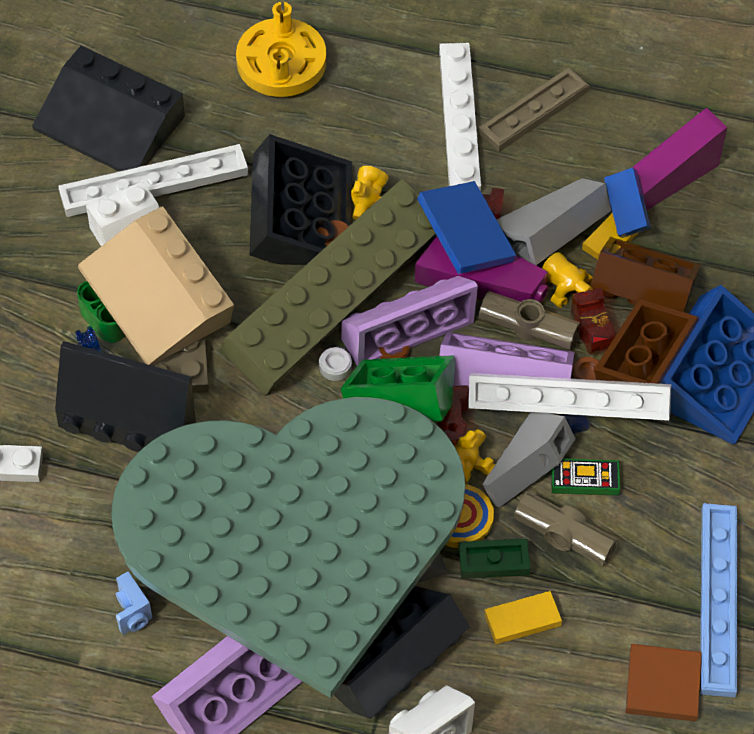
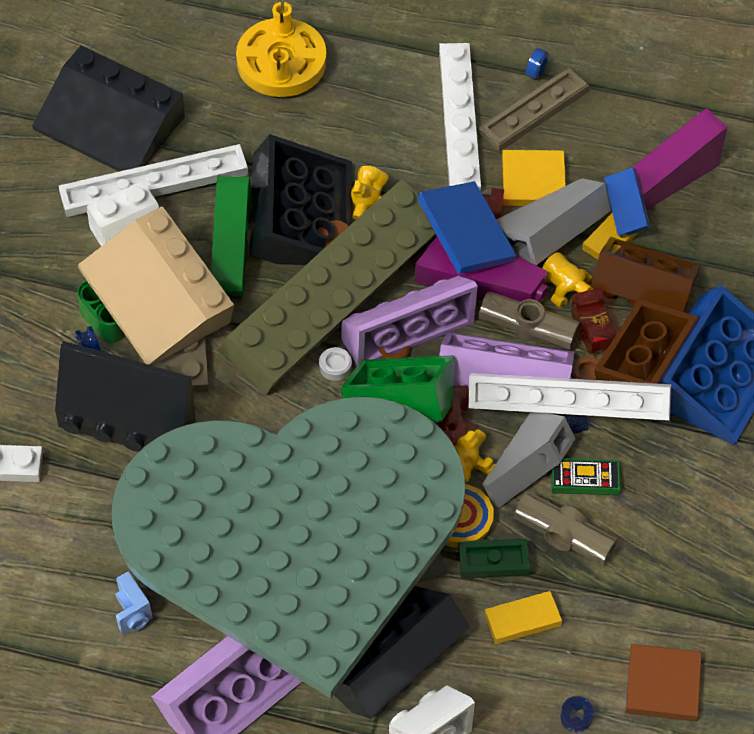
(231, 232): none -> green beam
(531, 175): none -> yellow tile
(537, 64): none -> blue tile
(576, 723): none -> clear blue bush
(718, 600): light blue tile -> none

